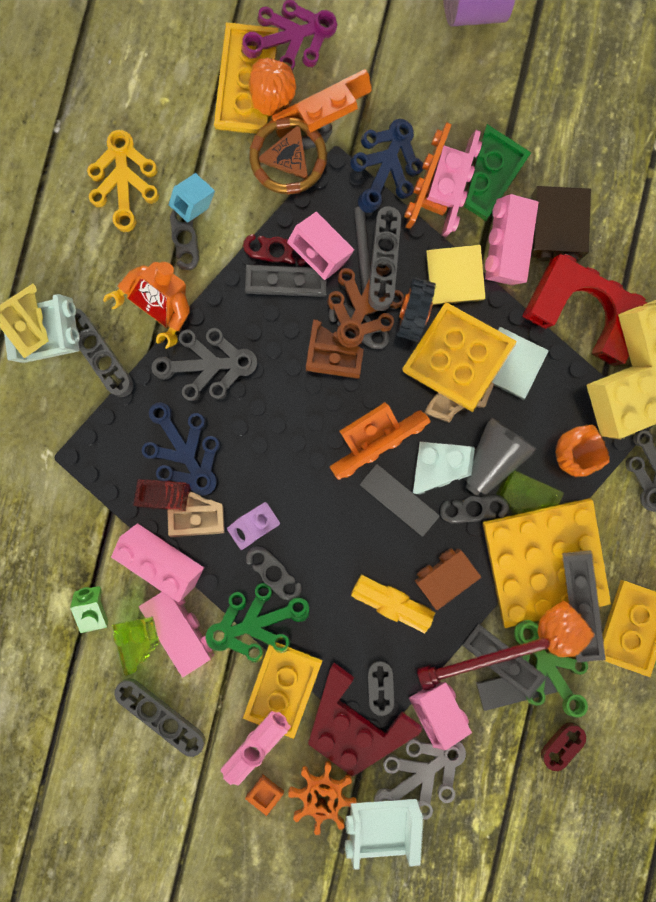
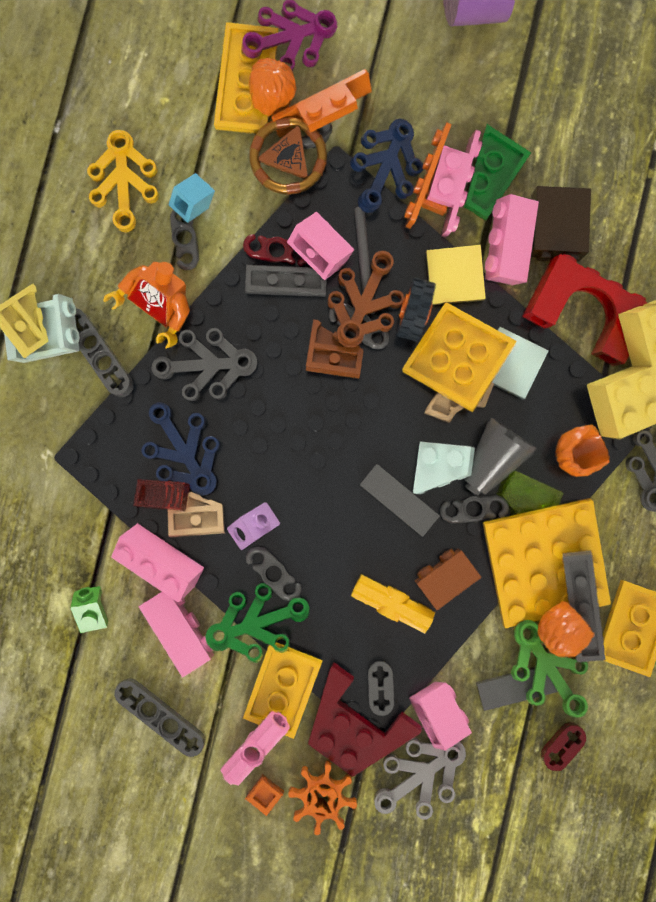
(135, 642): clear neon green wing -> none
(374, 435): orange bracket -> none
(384, 830): light aqua panel -> none
(385, 258): dark grey beam -> none
(431, 676): dark red piece -> none
(515, 671): dark grey tile -> none

